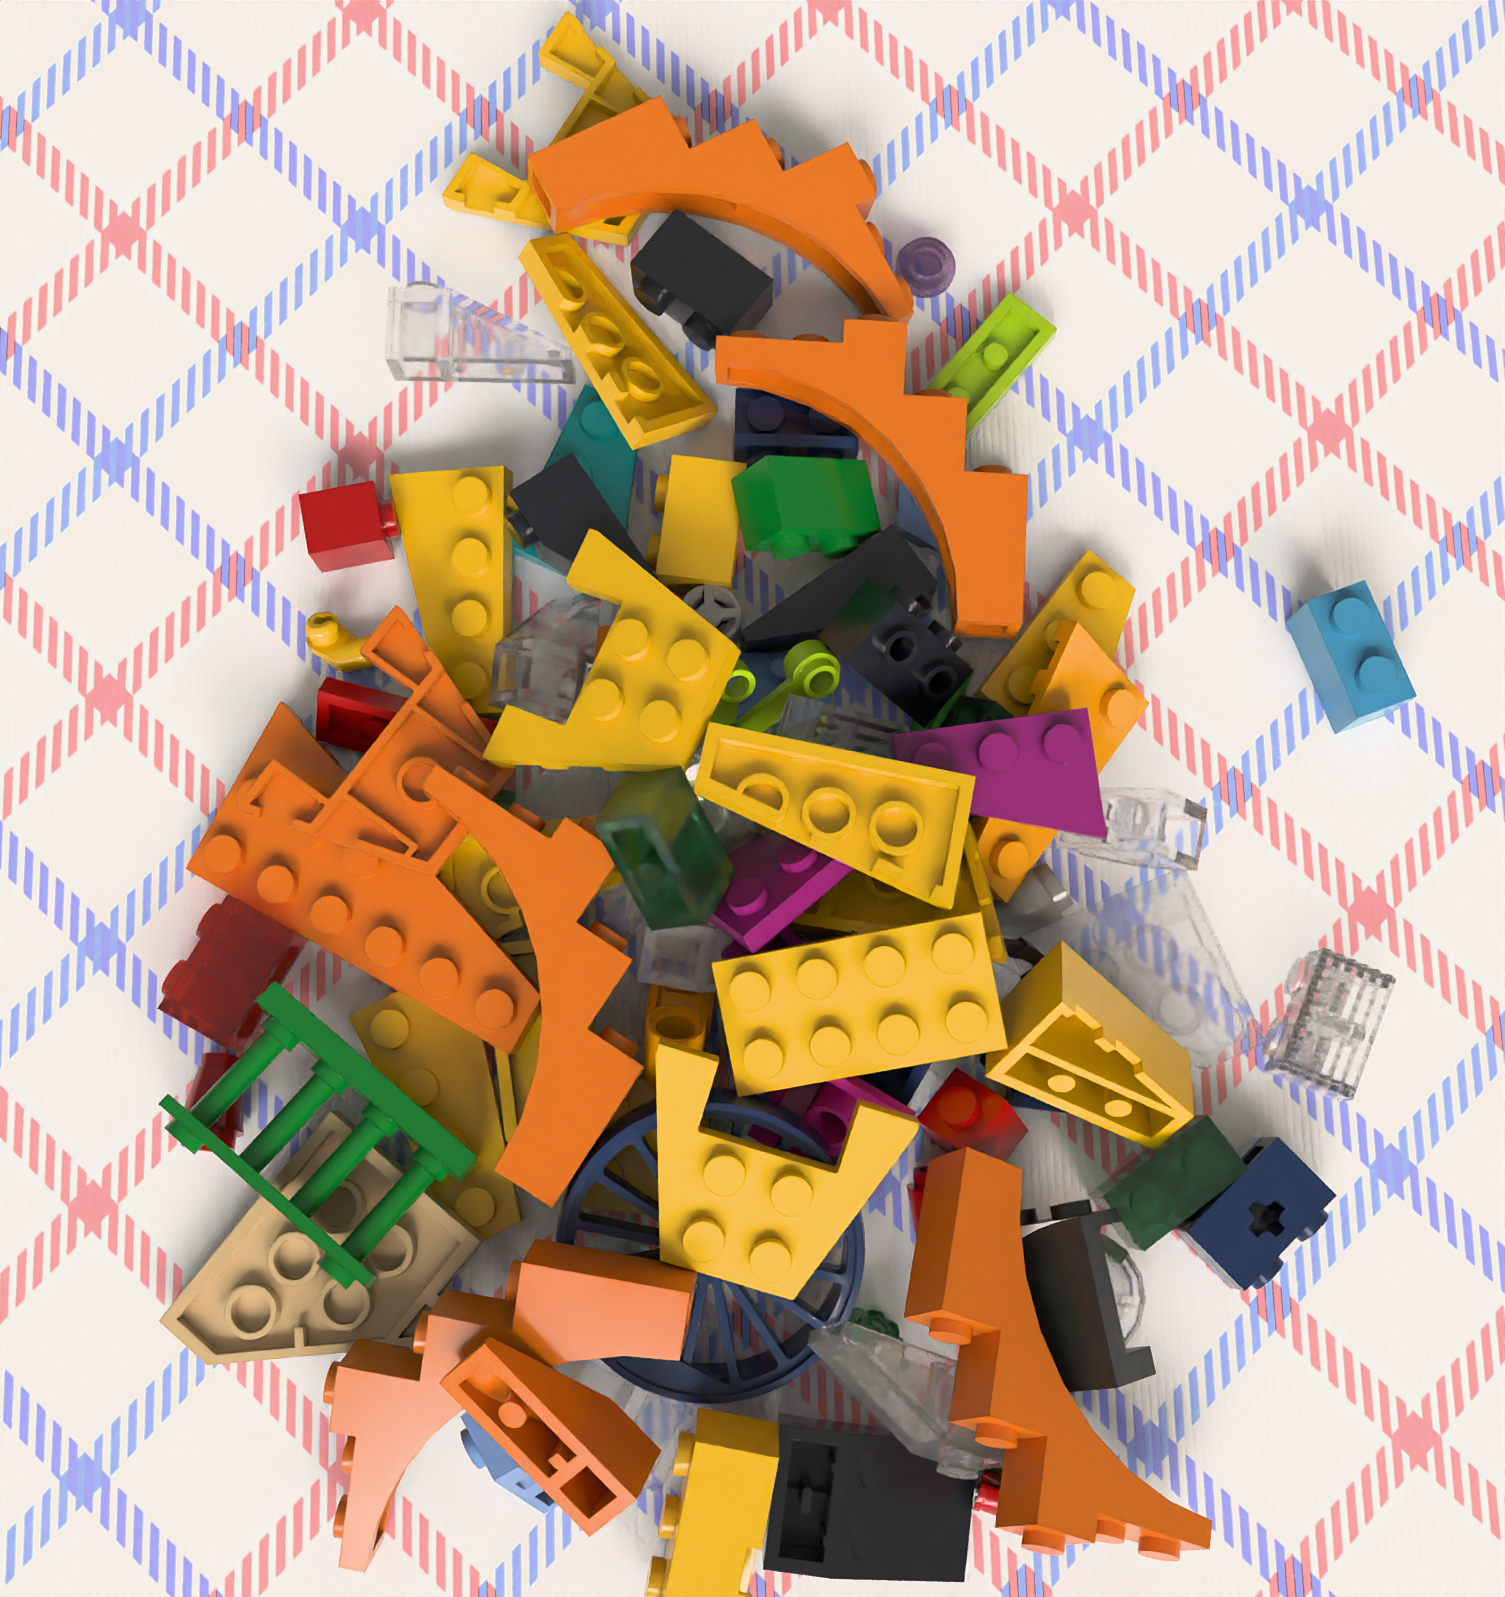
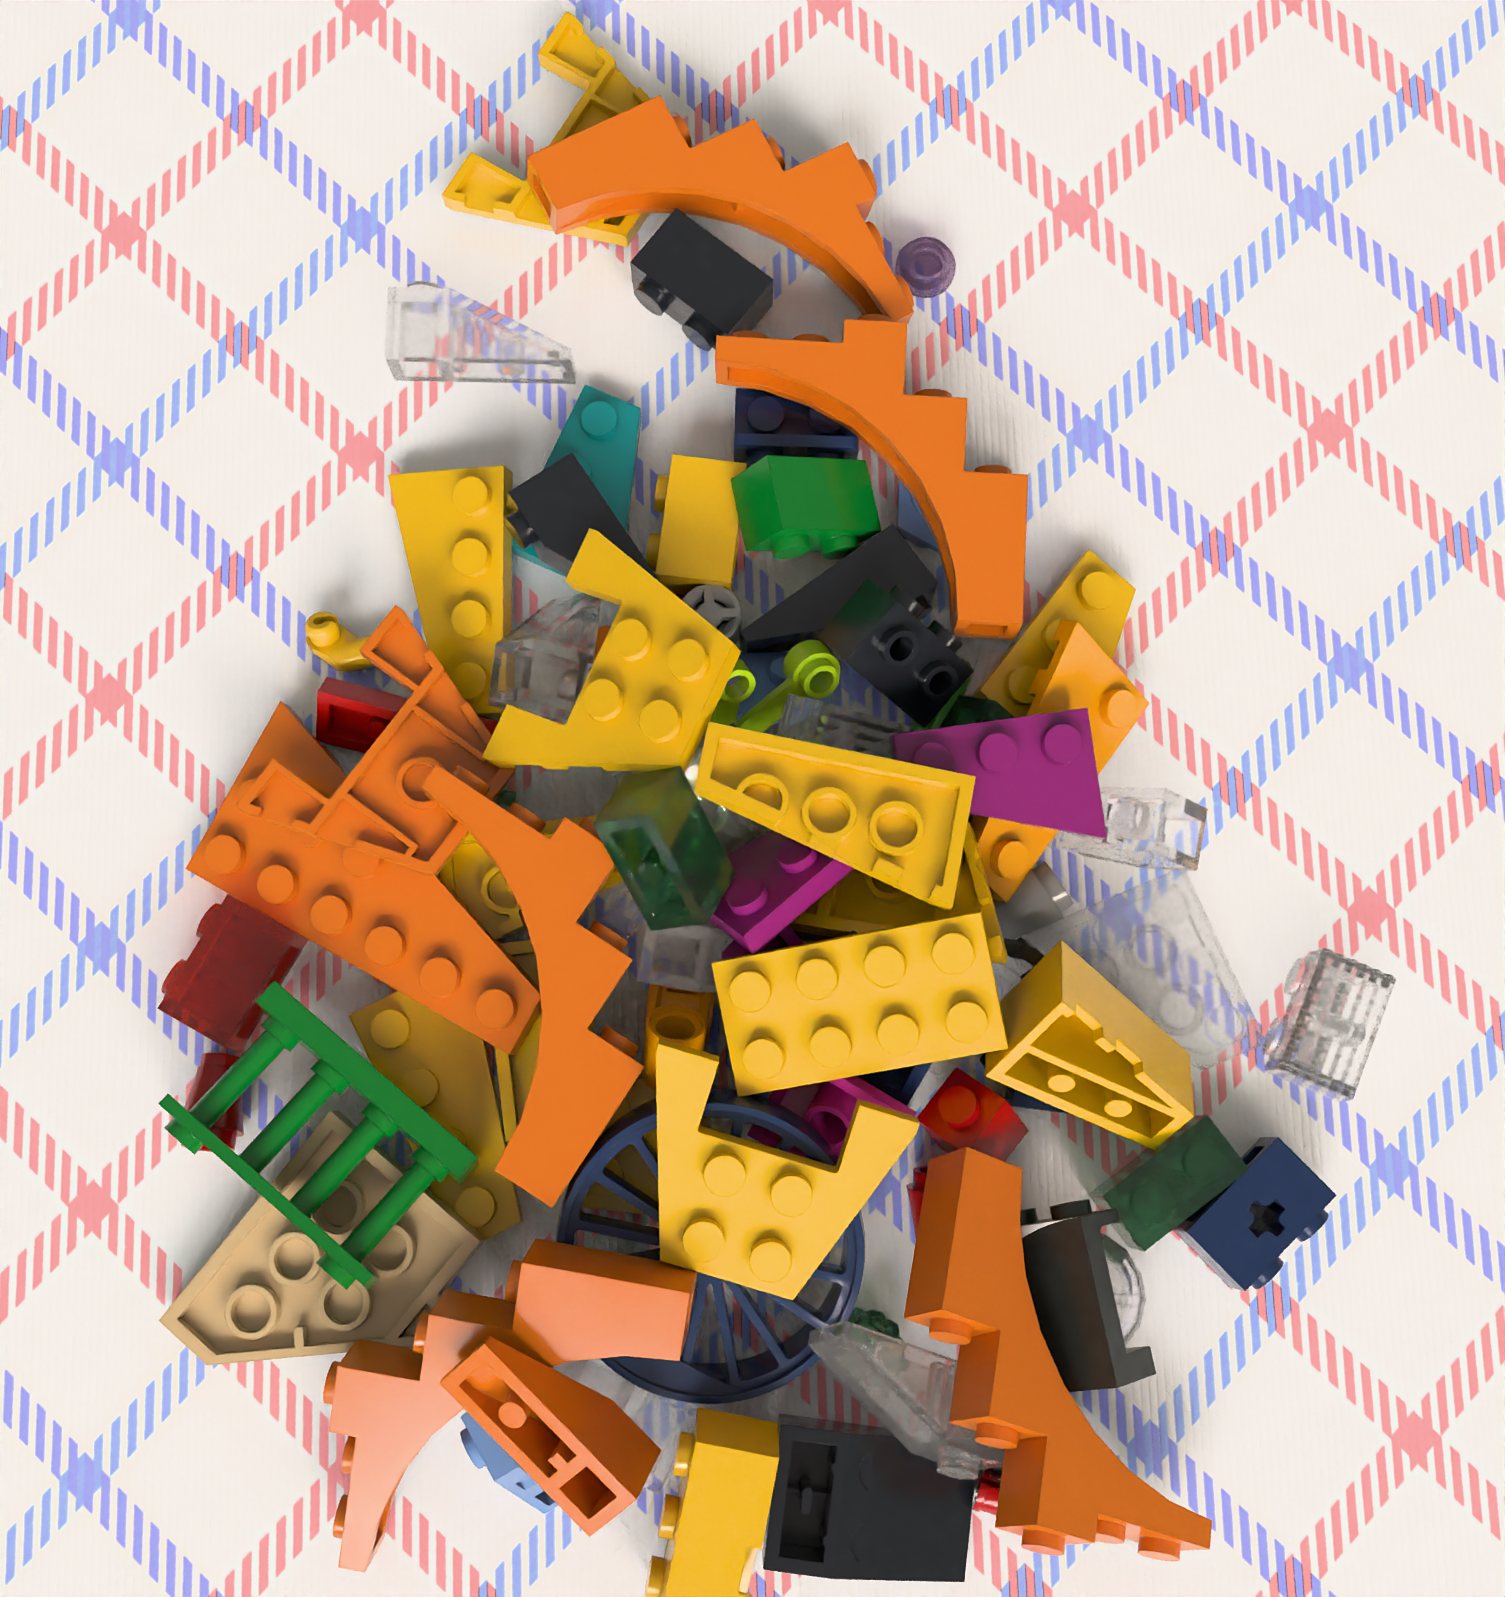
(348, 526): red brick -> none
(621, 355): yellow wing -> none
(995, 358): lime plate -> none
(1350, 657): dark azure brick -> none

